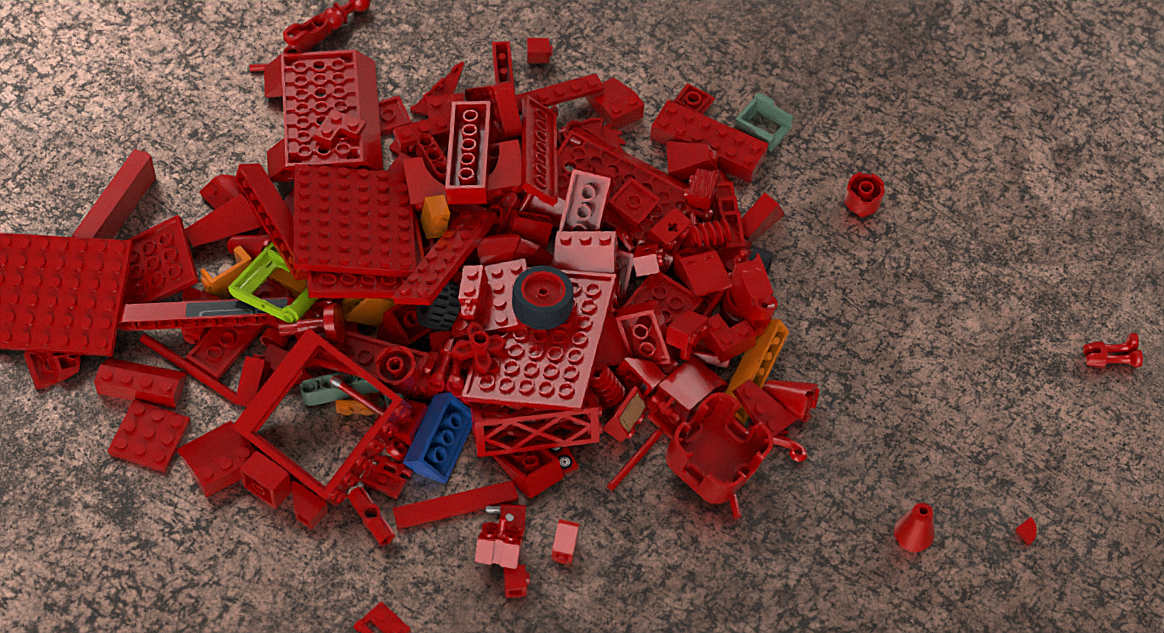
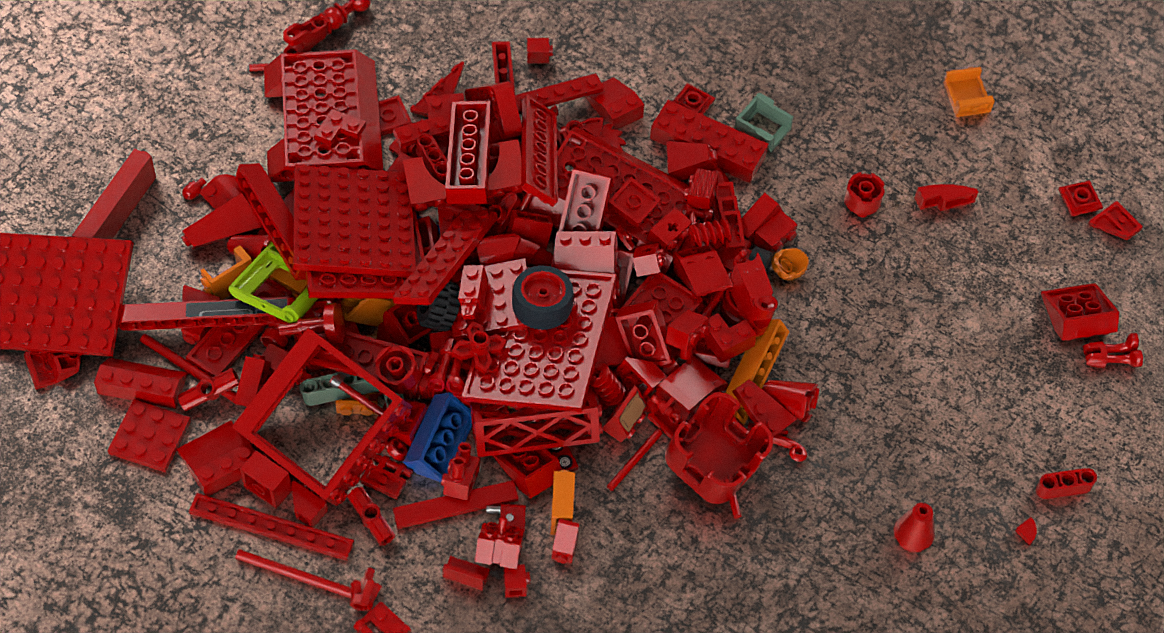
(160, 263): red plate -> none
(192, 189): none -> red cylinder
(197, 394): none -> red piece
(271, 526): none -> red tile
(293, 573): none -> red piece
(364, 591): none -> red rock
(435, 216): orange brick -> none
(461, 473): none -> red brick
(466, 572): none -> red panel
(562, 498): none -> orange brick
(776, 233): none -> red brick
(790, 263): none -> orange hair
(945, 196): none -> red slope
(967, 92): none -> orange panel
(1072, 477): none -> red beam
(1077, 205): none -> red piece
(1080, 311): none -> red slope
(1116, 221): none -> red wing

